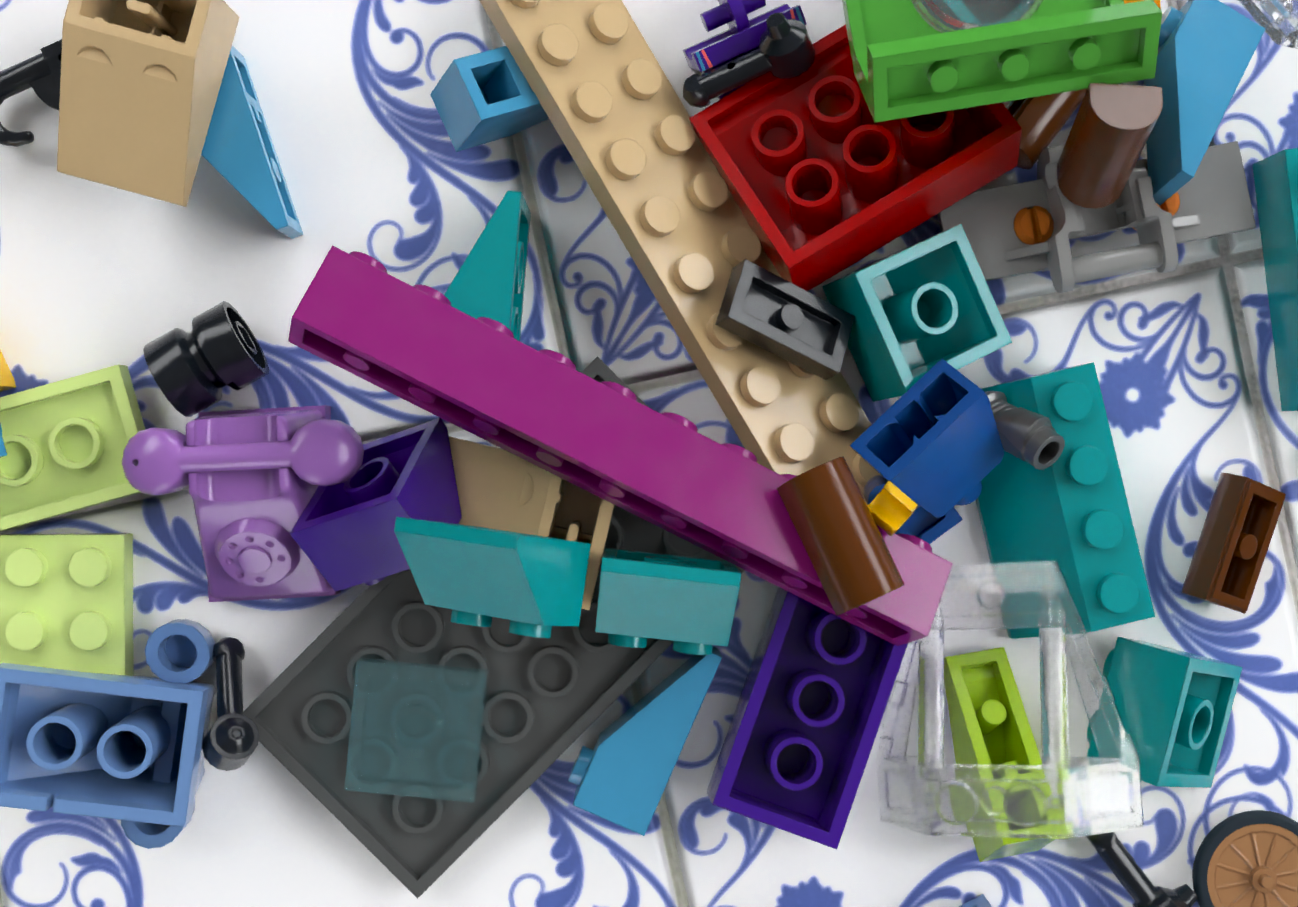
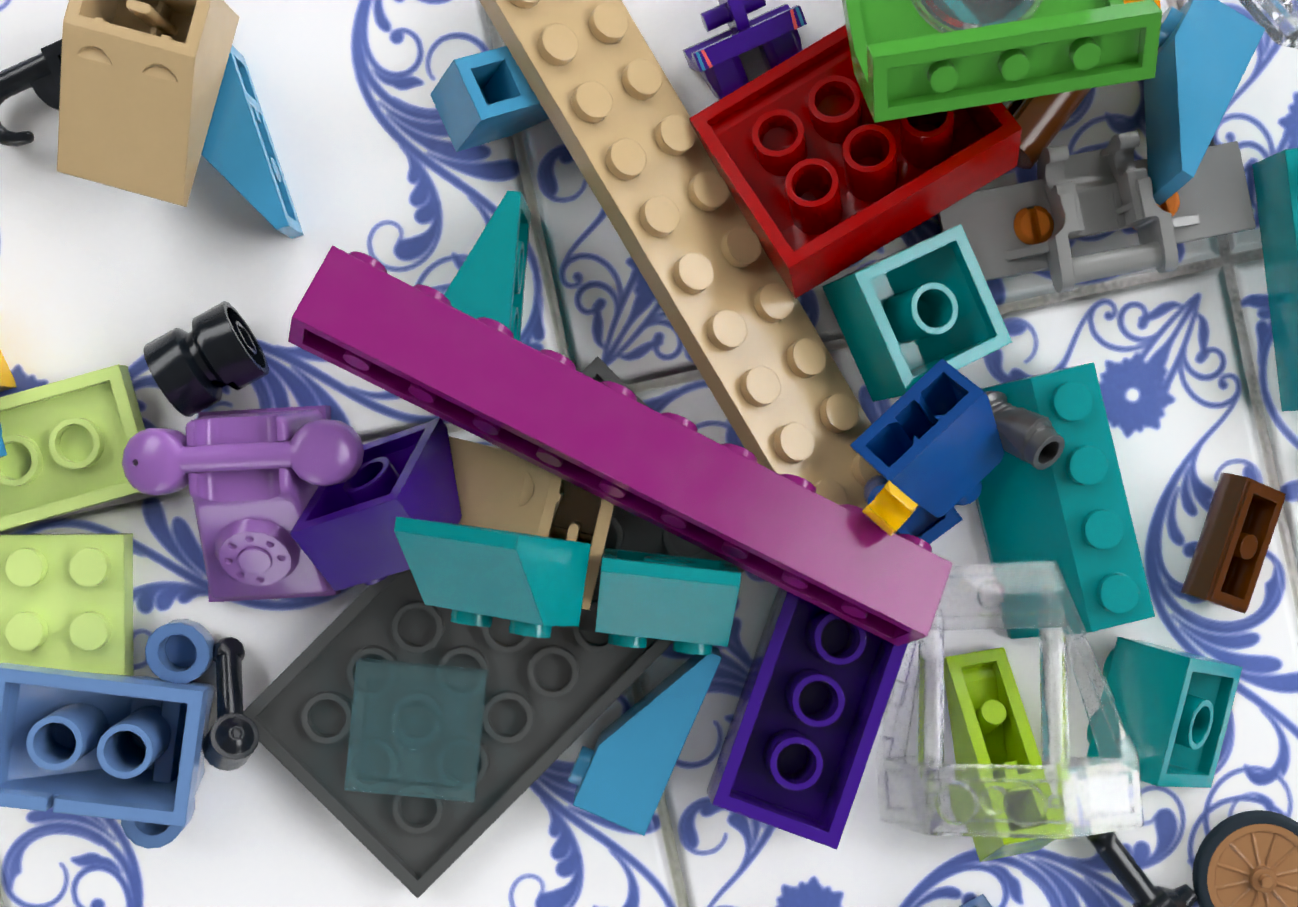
(783, 51): black piece -> none
(785, 320): black plate -> none
(840, 535): reddish brown brick -> none
(1106, 142): reddish brown brick -> none

